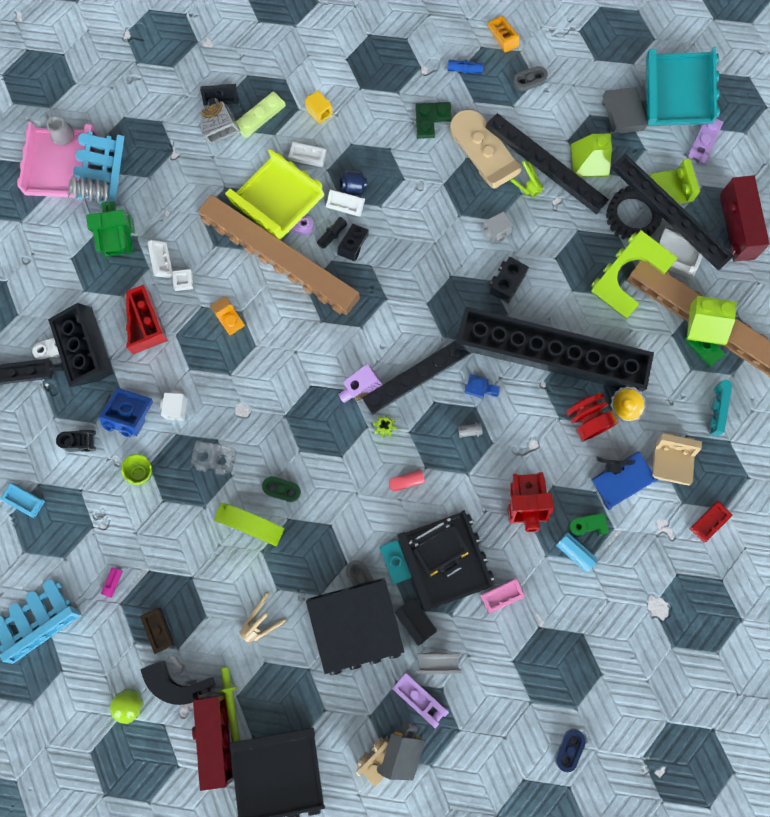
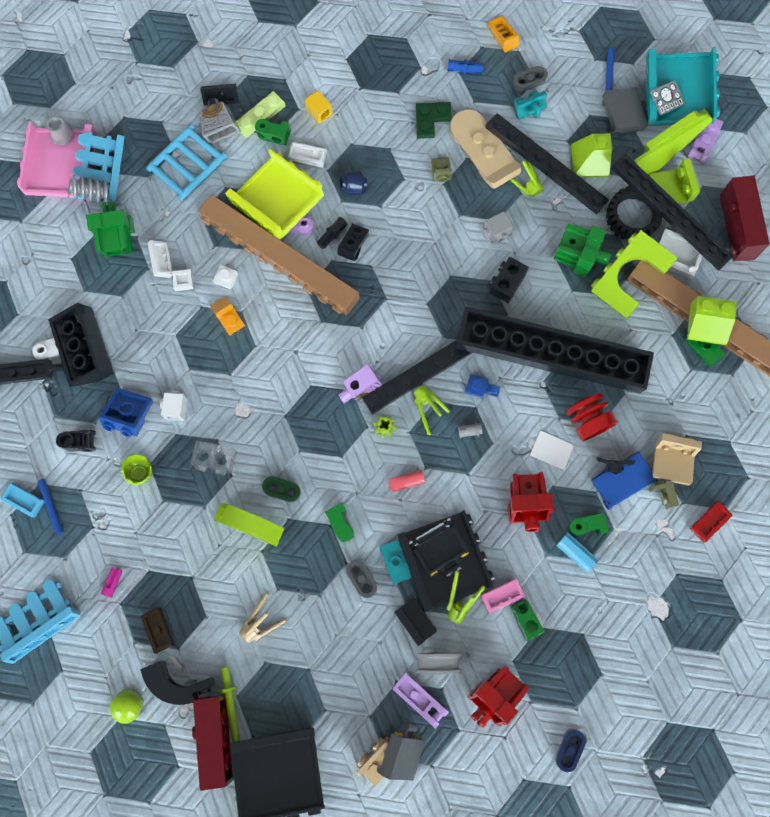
(50, 507): none -> blue bar
(143, 321): red wedge -> none
(177, 143): none -> medium azure bar
(225, 277): none -> white plate
(273, 132): none -> green leg
(342, 529): none -> green leg
(345, 203): white plate -> none
(355, 626): black panel -> none
(425, 396): none -> lime plant
(441, 169): none -> olive bracket
(458, 611): none -> lime plant
(497, 698): none -> red piece
(527, 620): none -> green leg
(531, 105): none -> teal hips
(552, 450): none -> white sticker
(581, 248): none -> green piece
(610, 68): none -> blue bar
(628, 404): yellow piece -> none
(667, 97): none -> sticker
(668, 495): none -> olive bracket
(672, 140): none -> lime wedge
(720, 407): teal plate -> none

